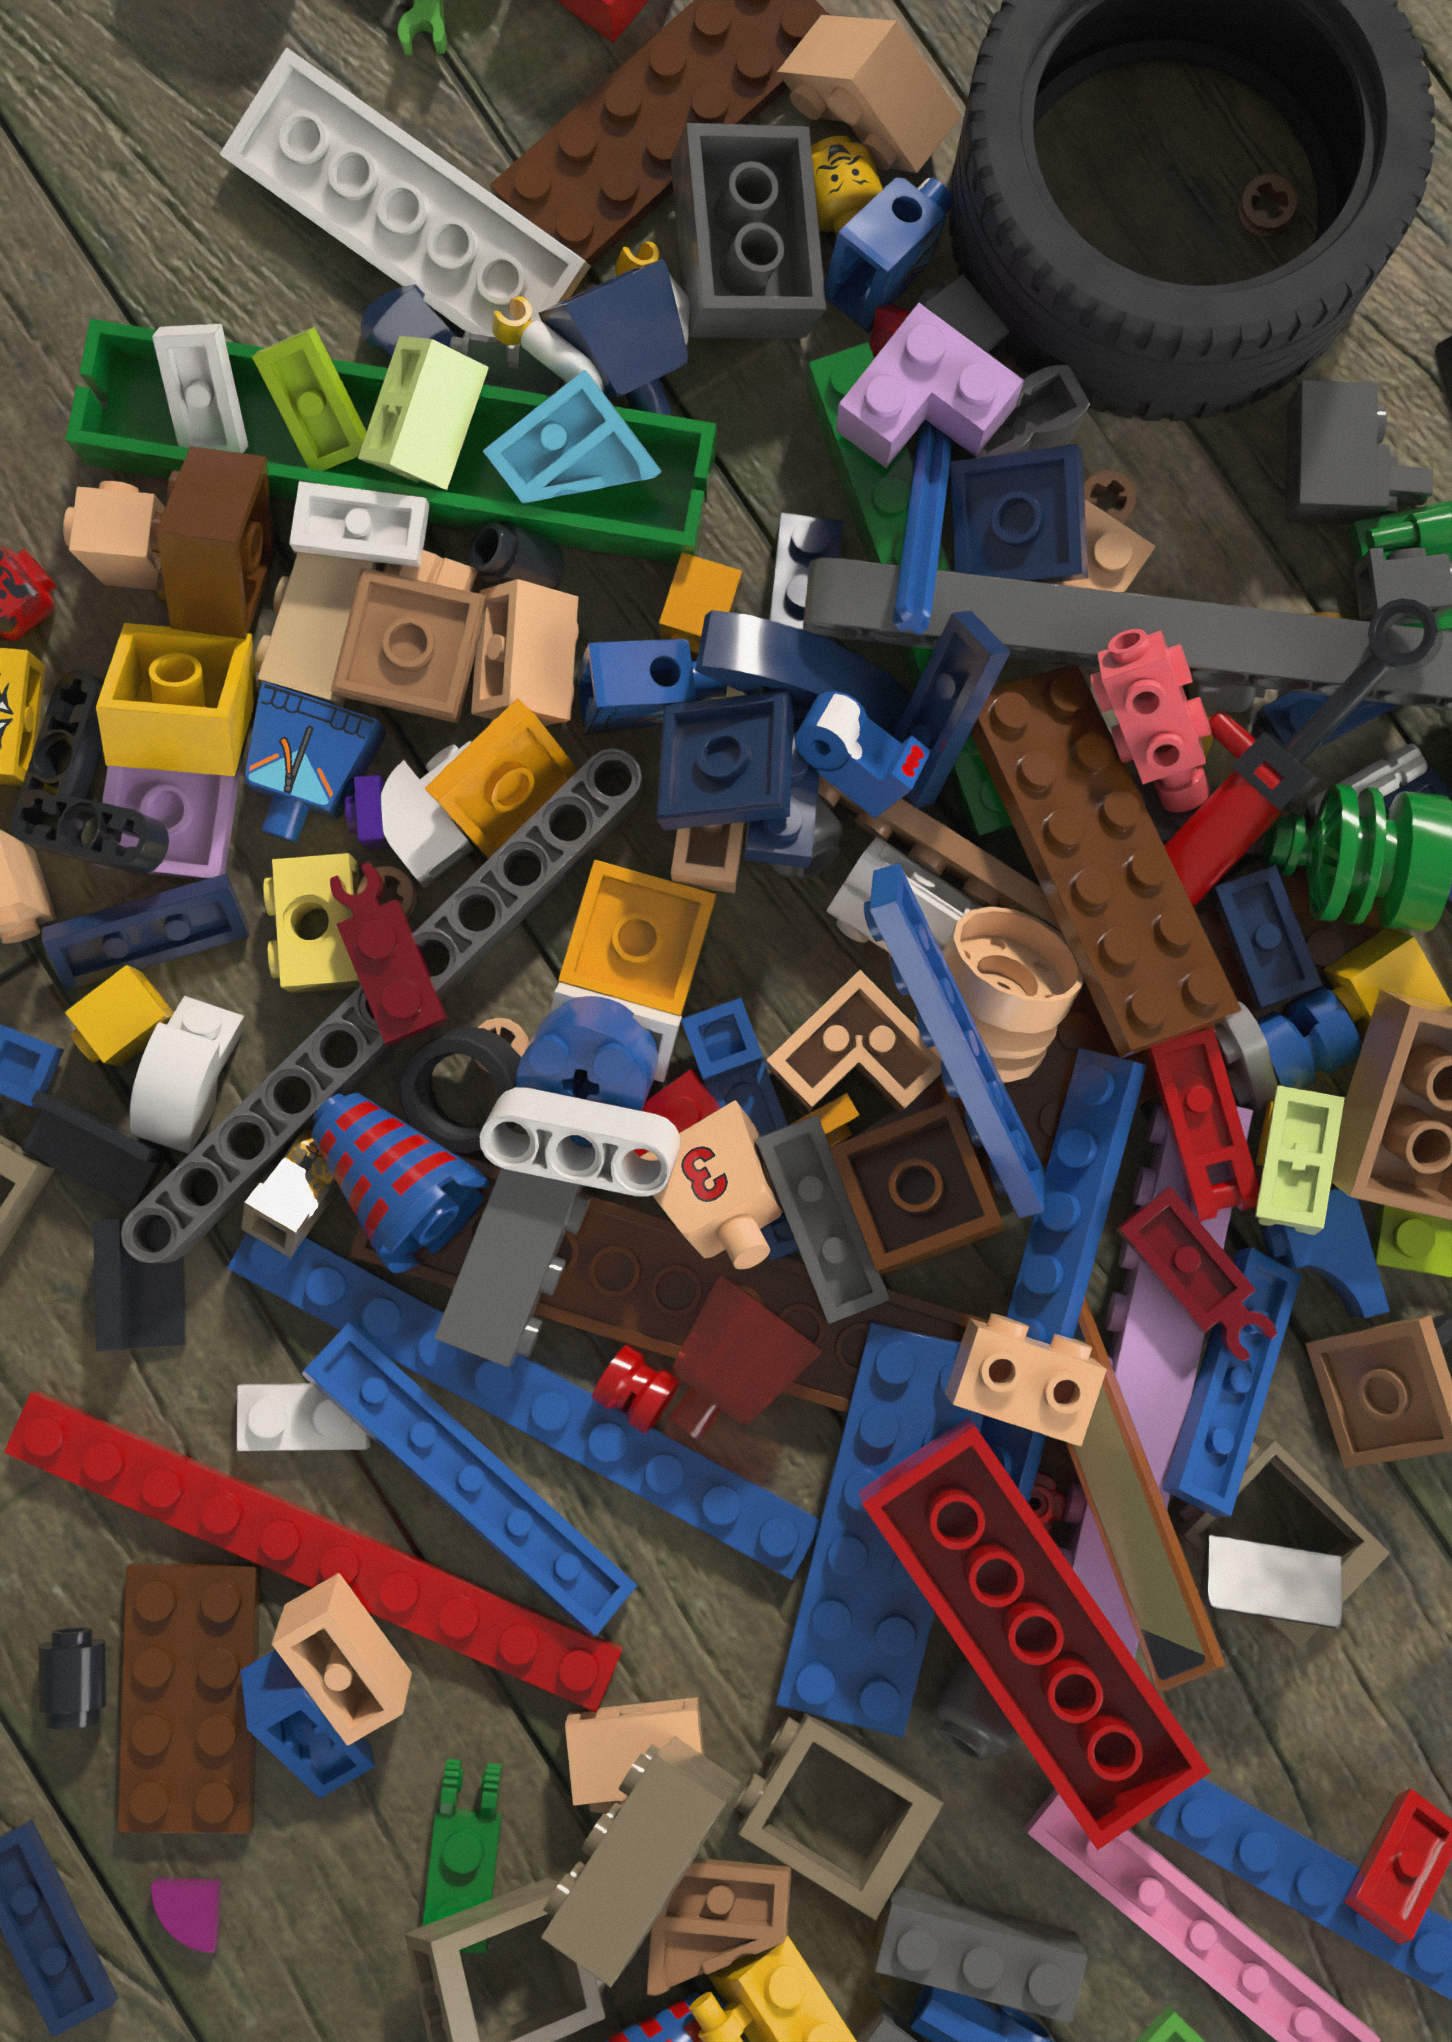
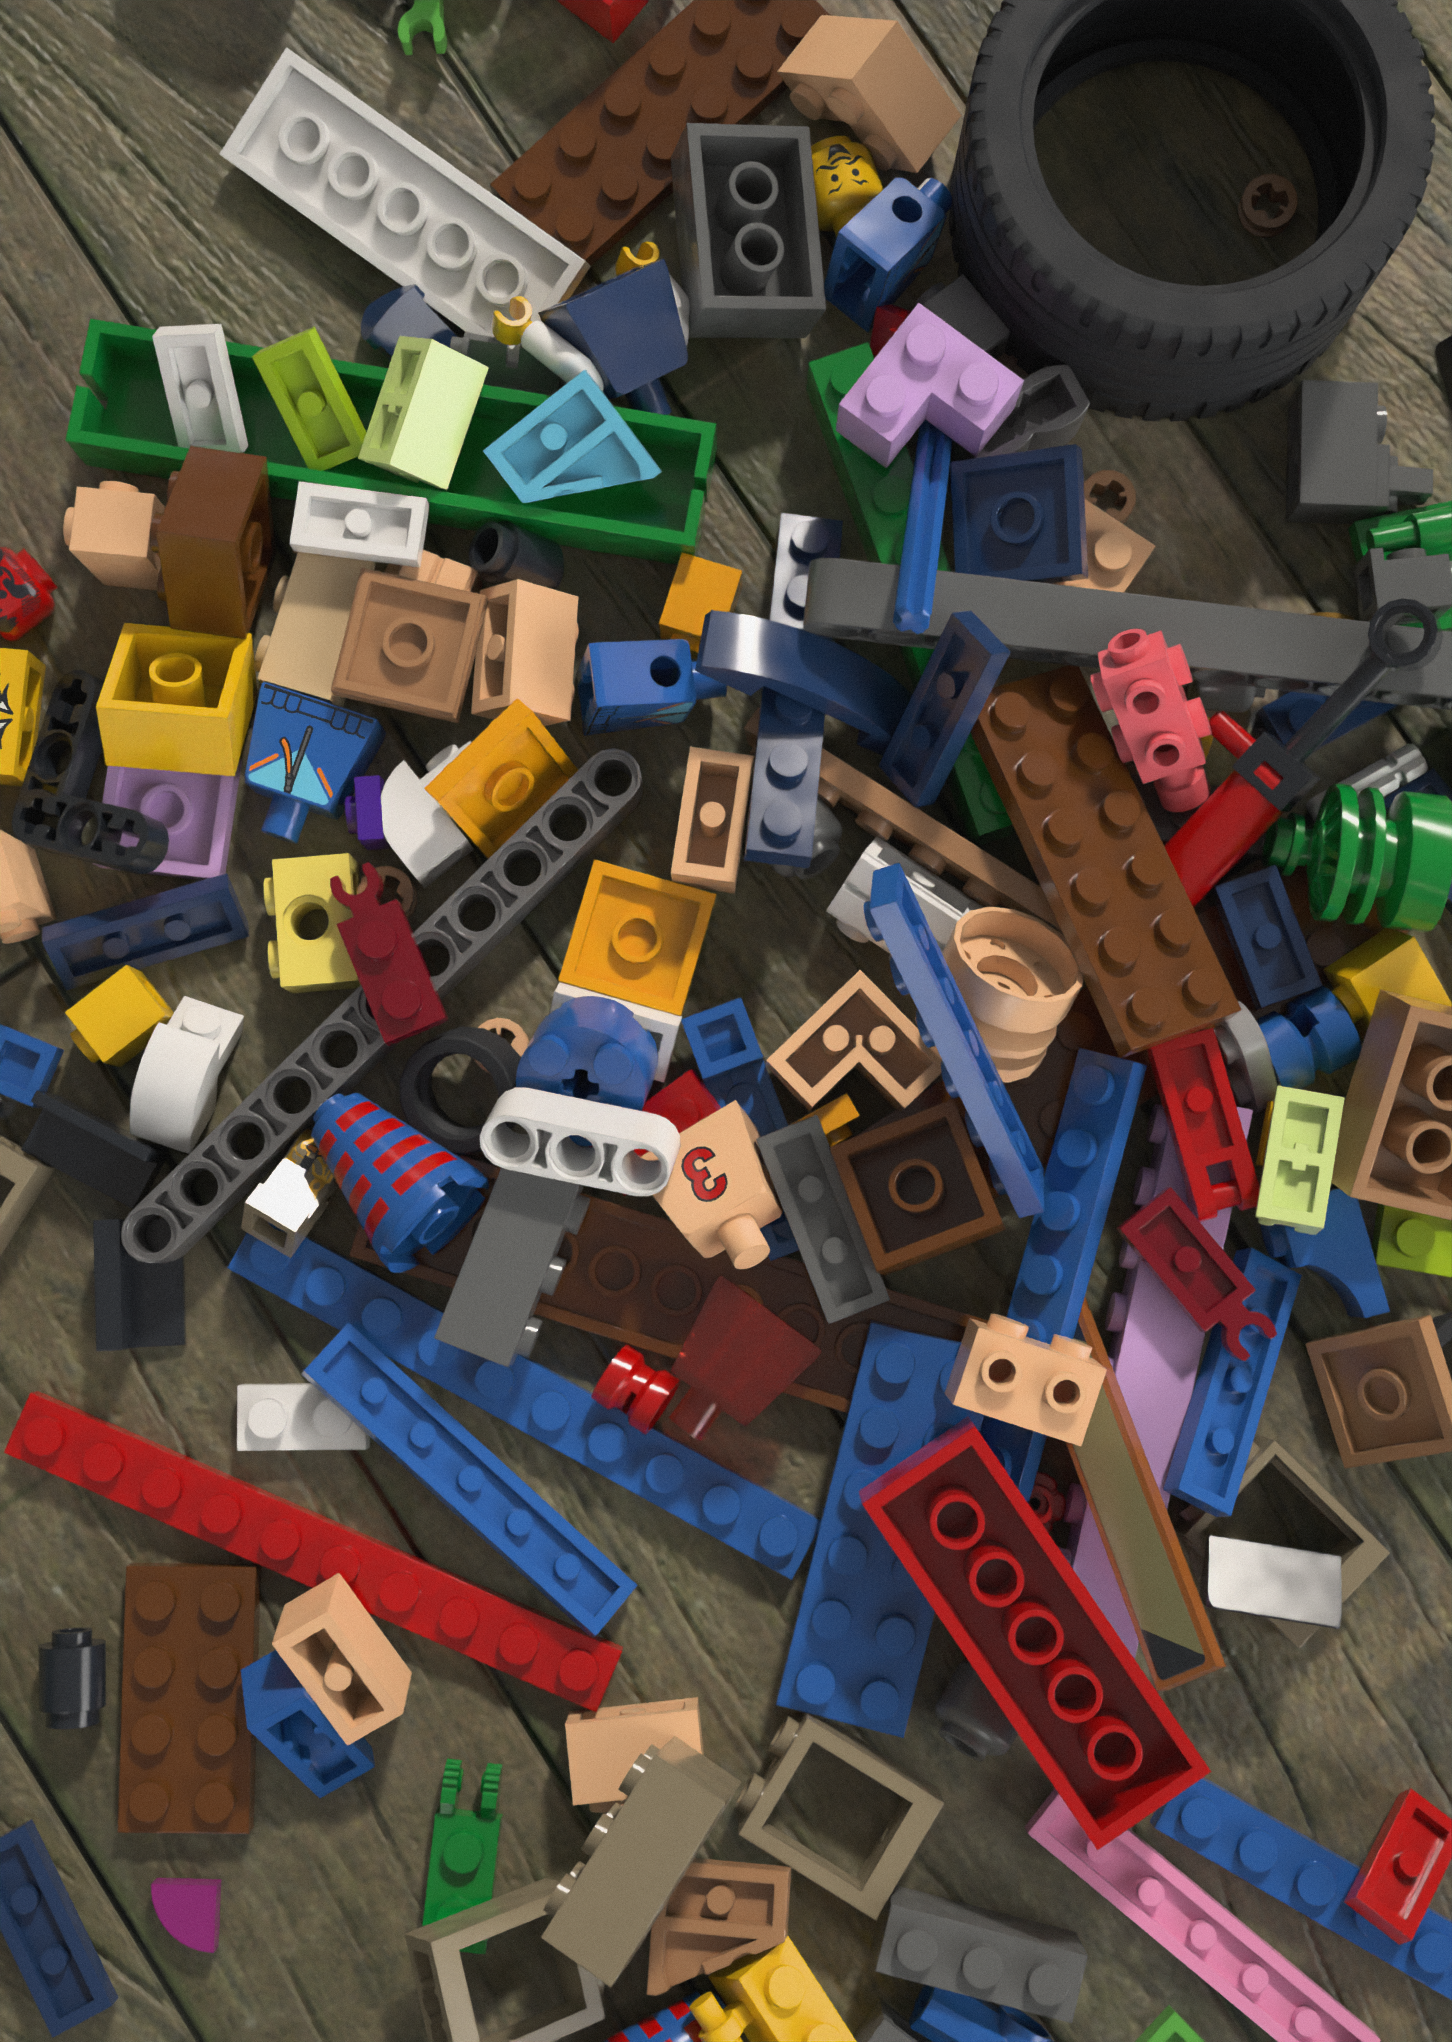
(726, 760): dark blue tile -> none
(858, 753): blue leg -> none

